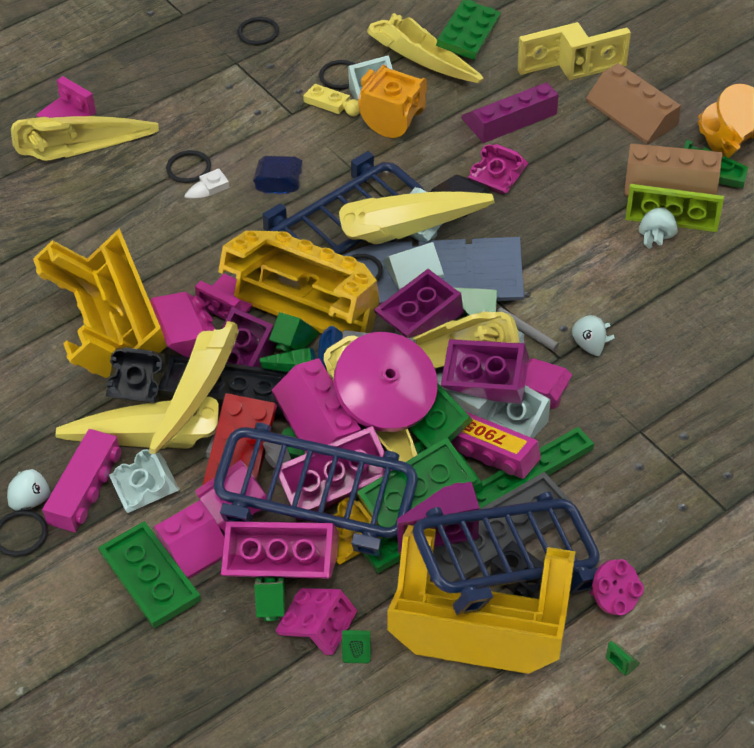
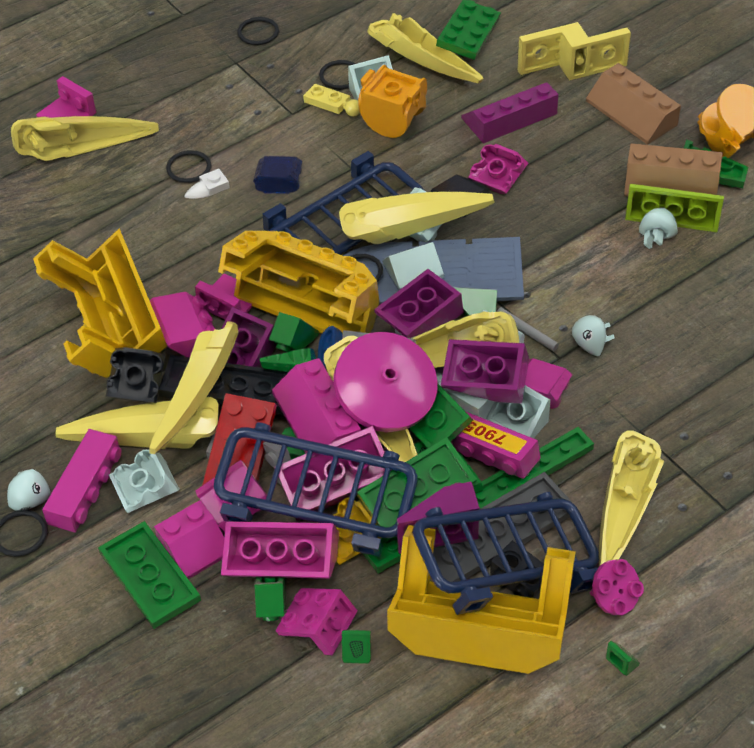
(628, 492): none -> light yellow piece

